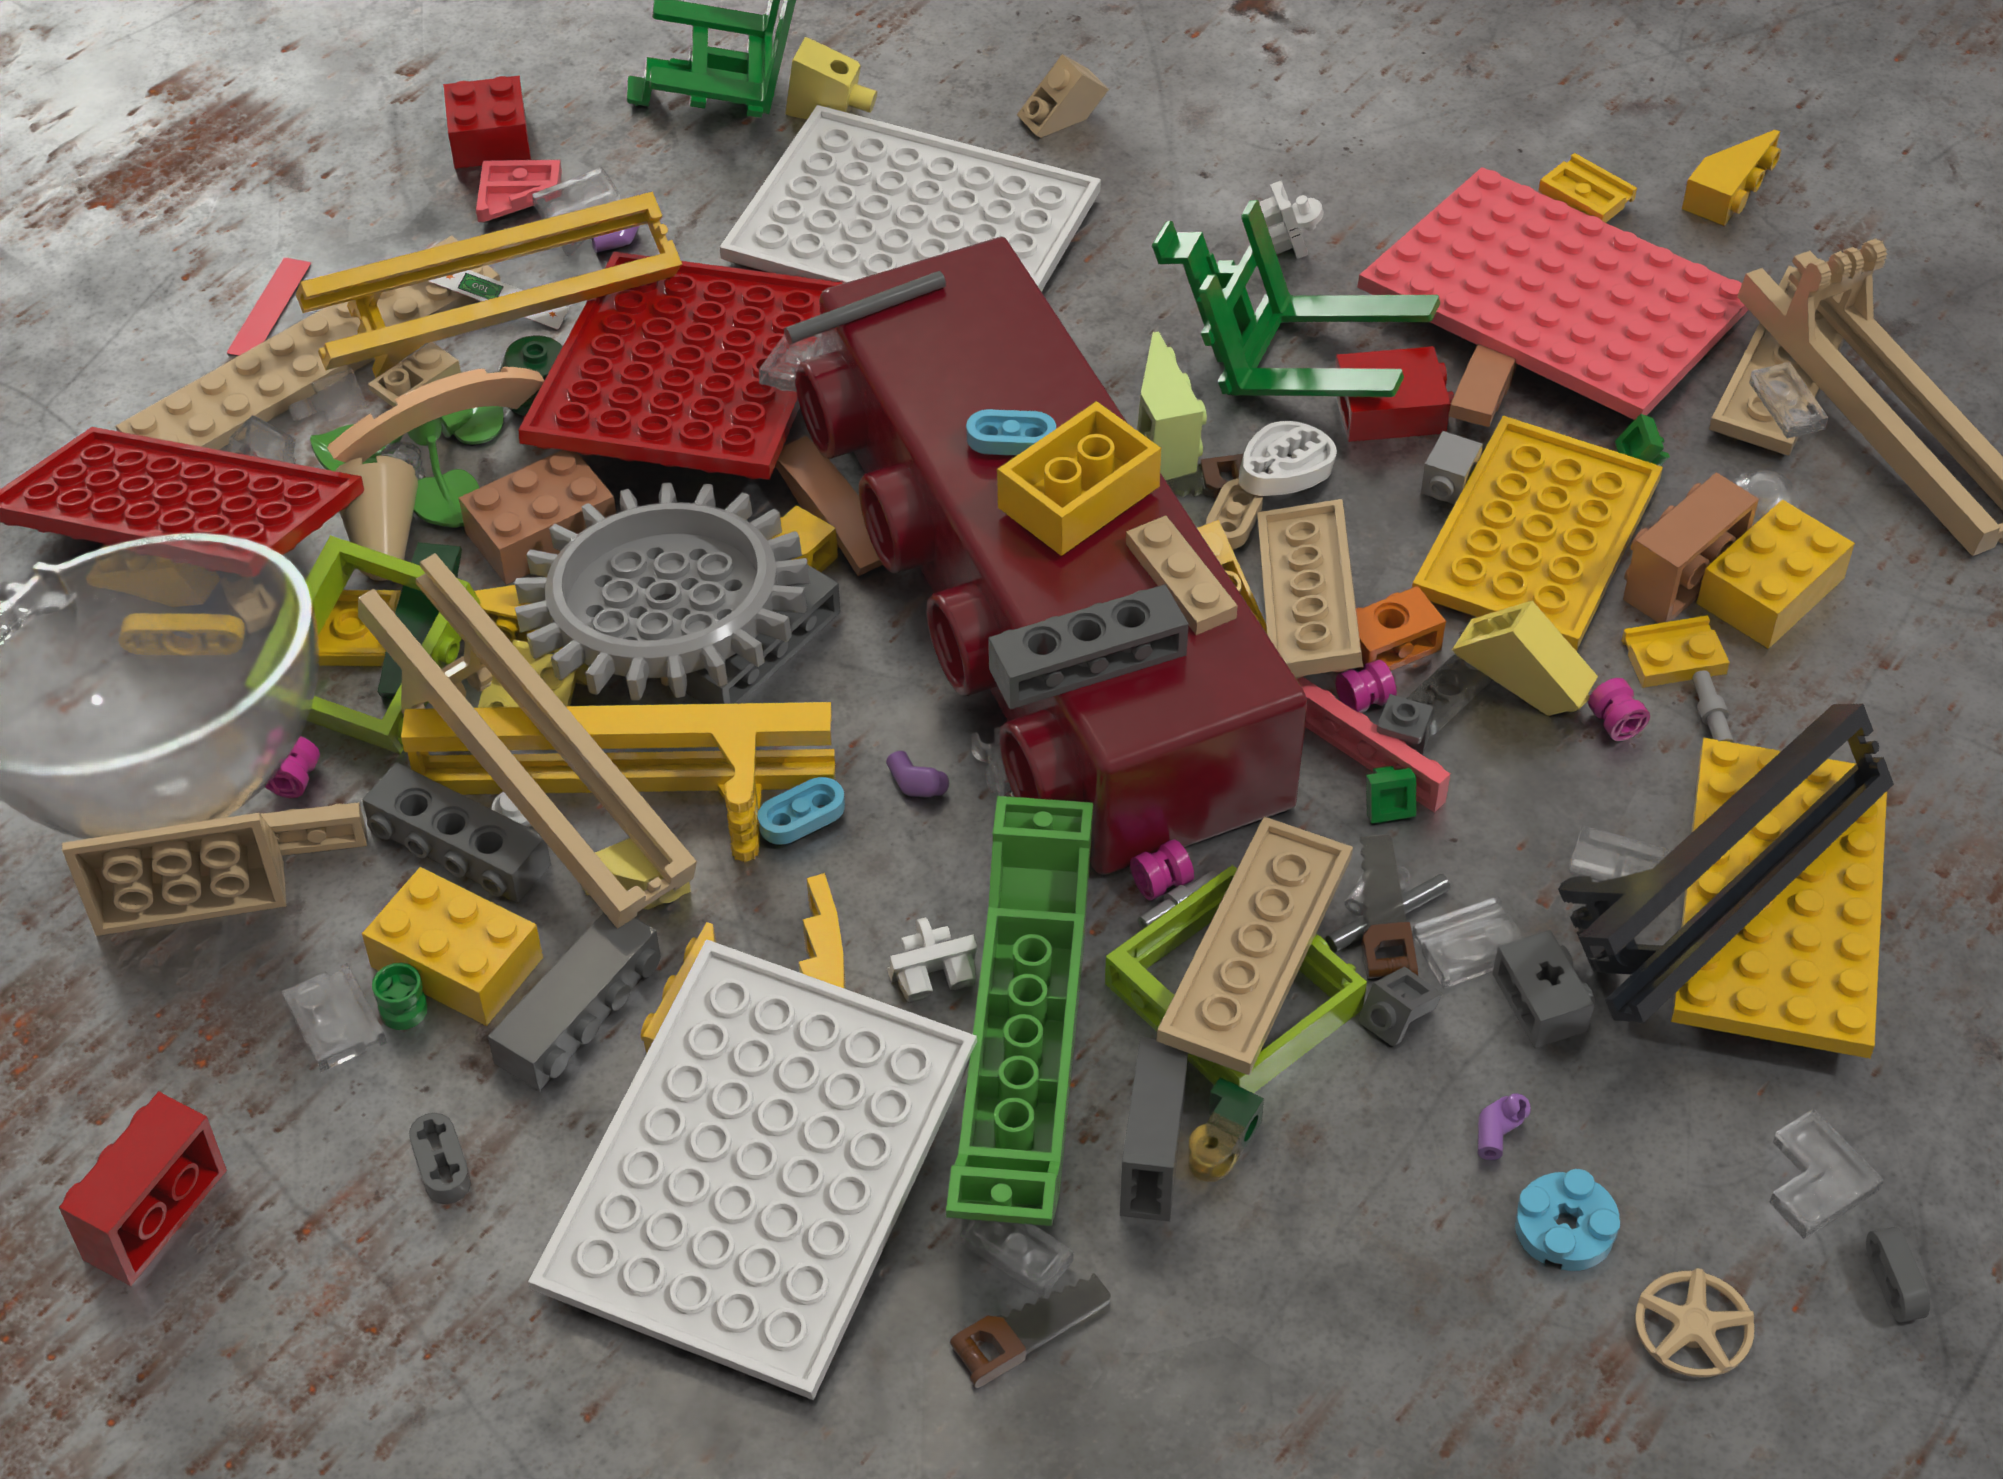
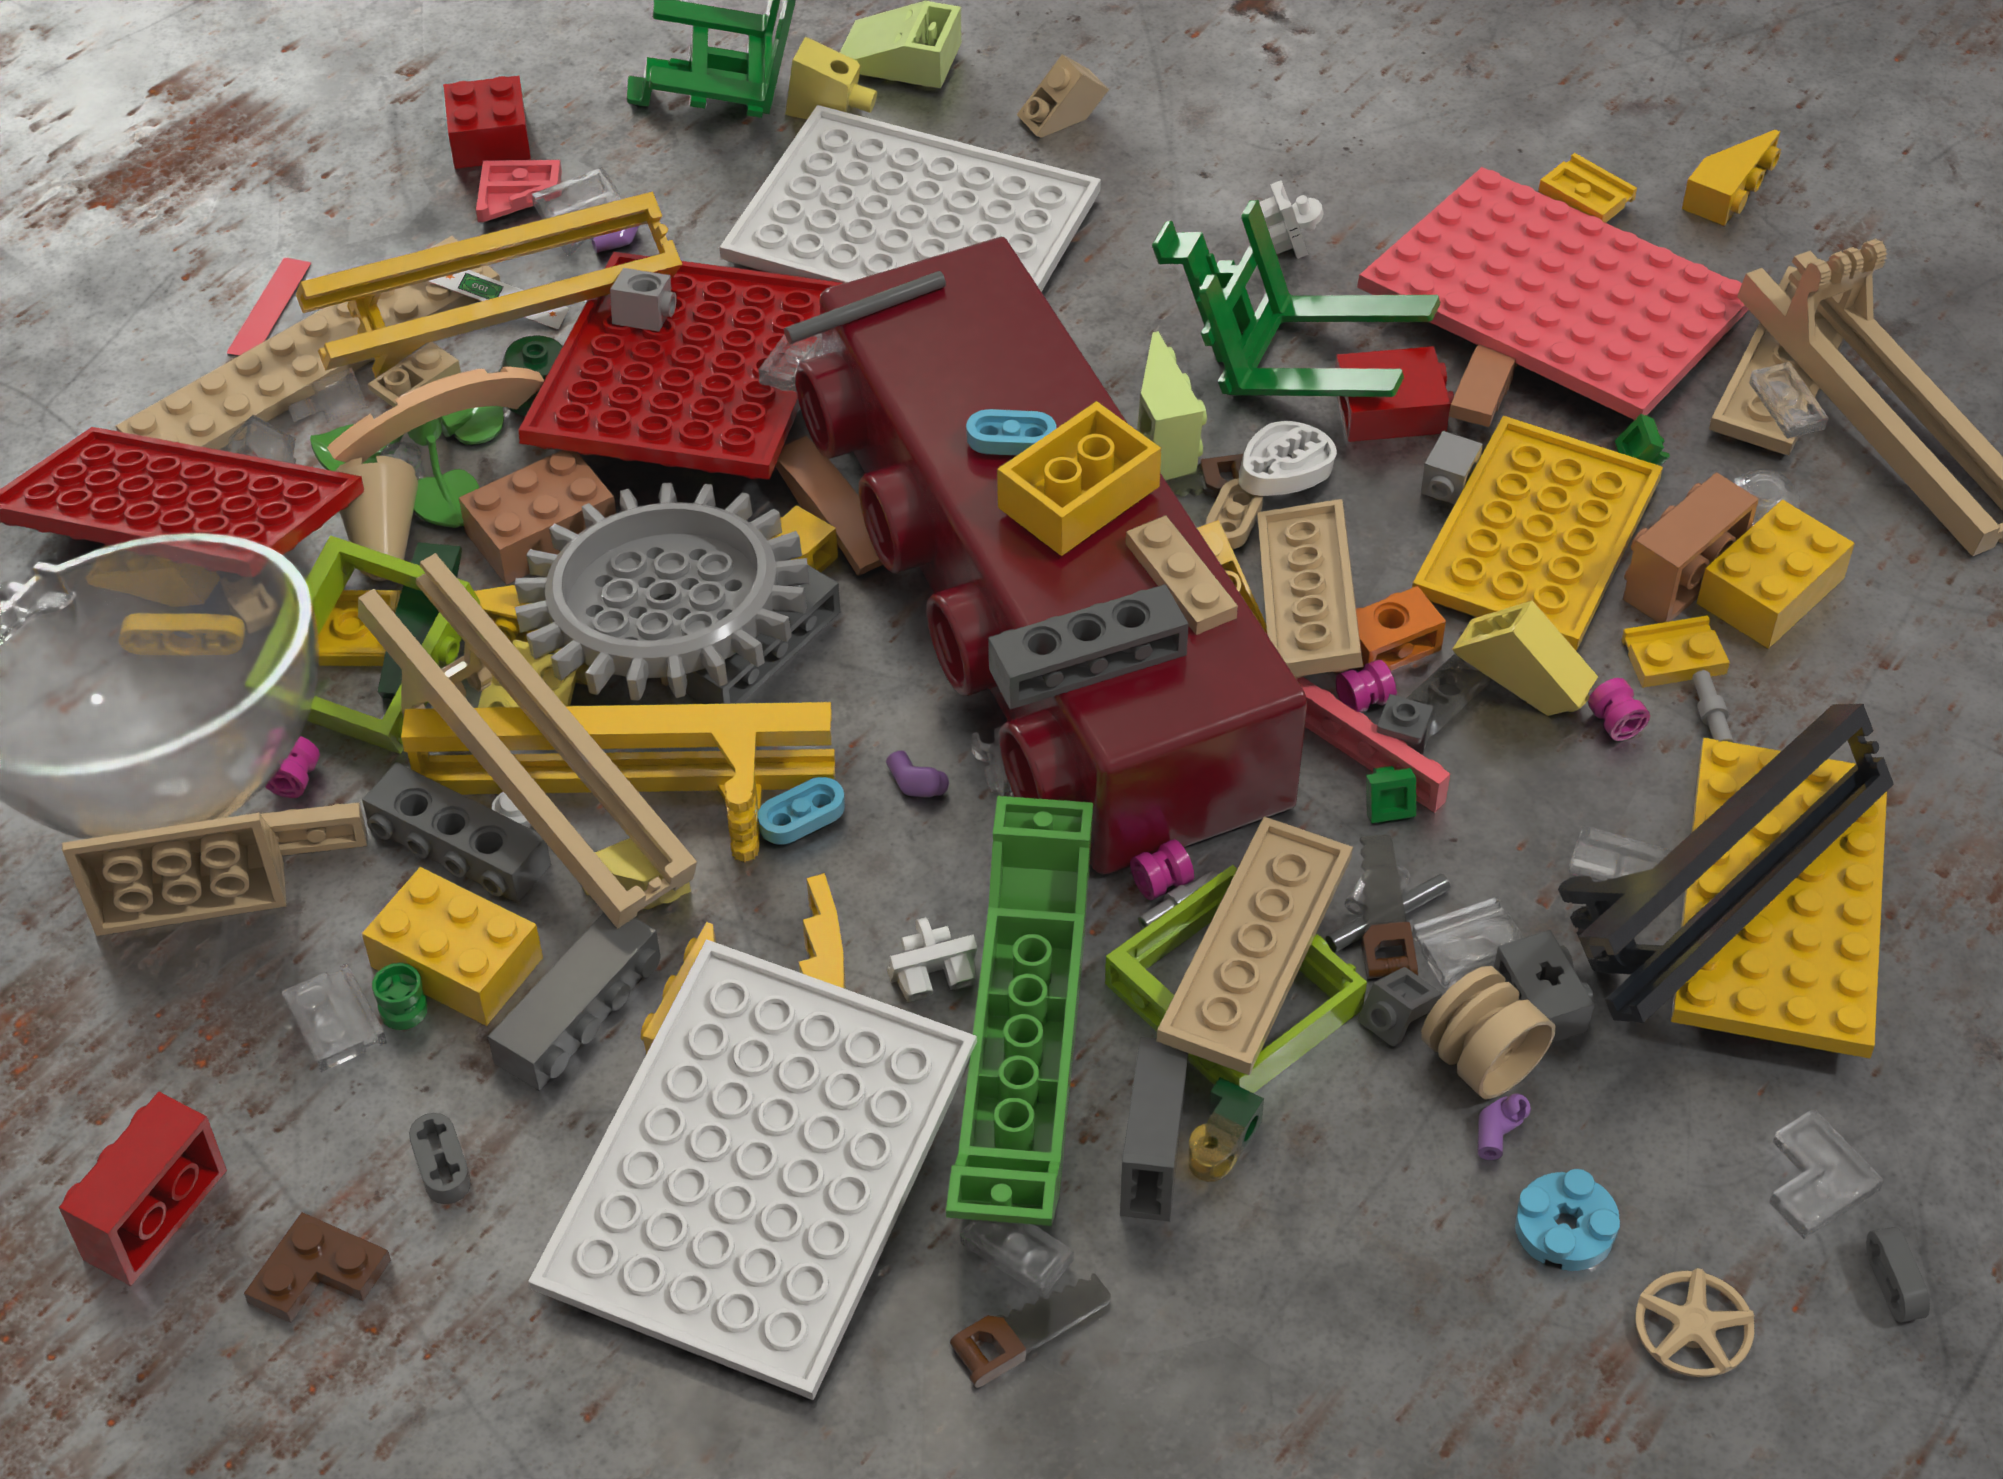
(310, 1255): none -> reddish brown plate
(642, 299): none -> light grey brick
(907, 43): none -> yellowish green slope
(1488, 1032): none -> tan wheel

